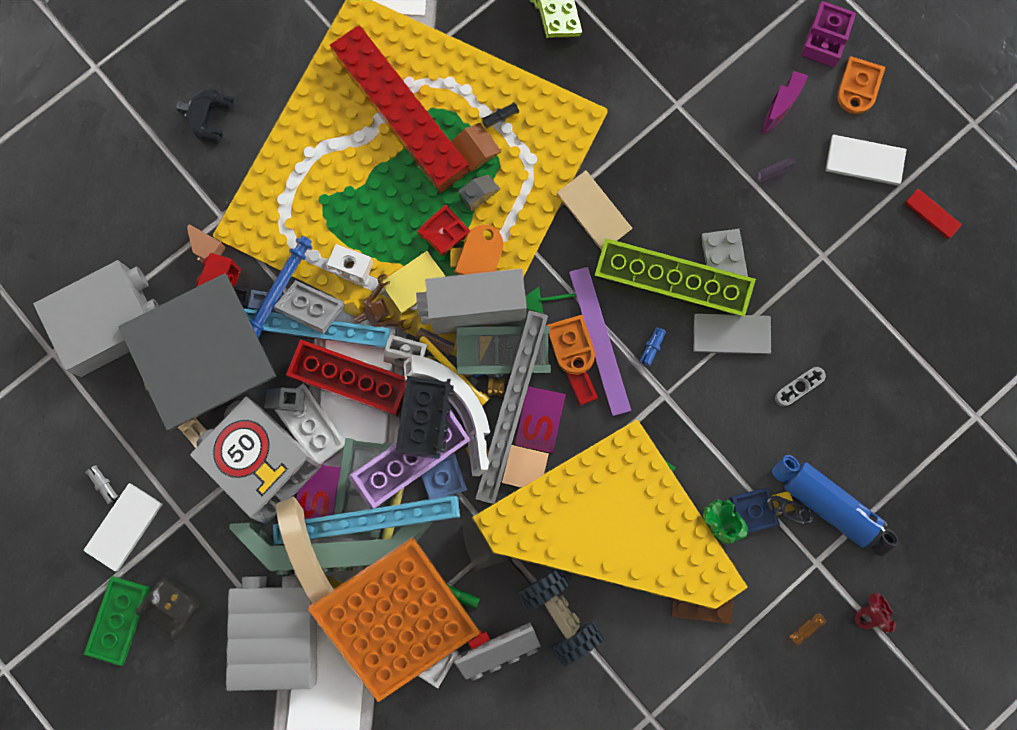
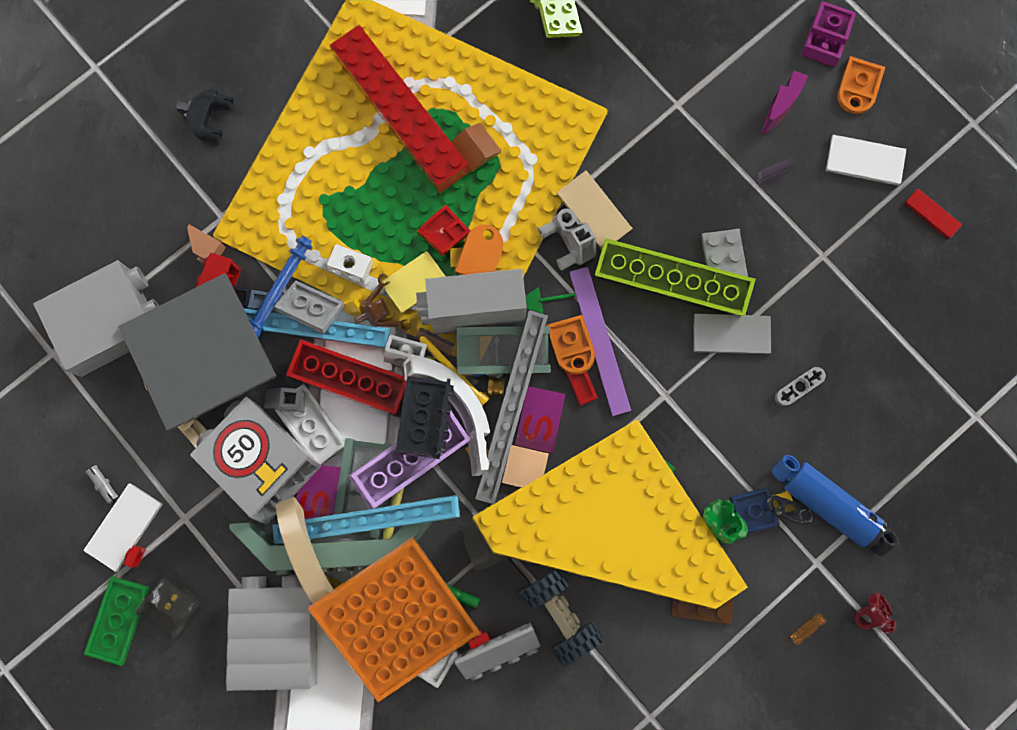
(134, 556): none -> red plate
(444, 479): medium blue tile -> none
(478, 192): dark grey slope -> none
(500, 115): black pin -> none
(576, 236): none -> light grey piece
(652, 346): blue pin -> none

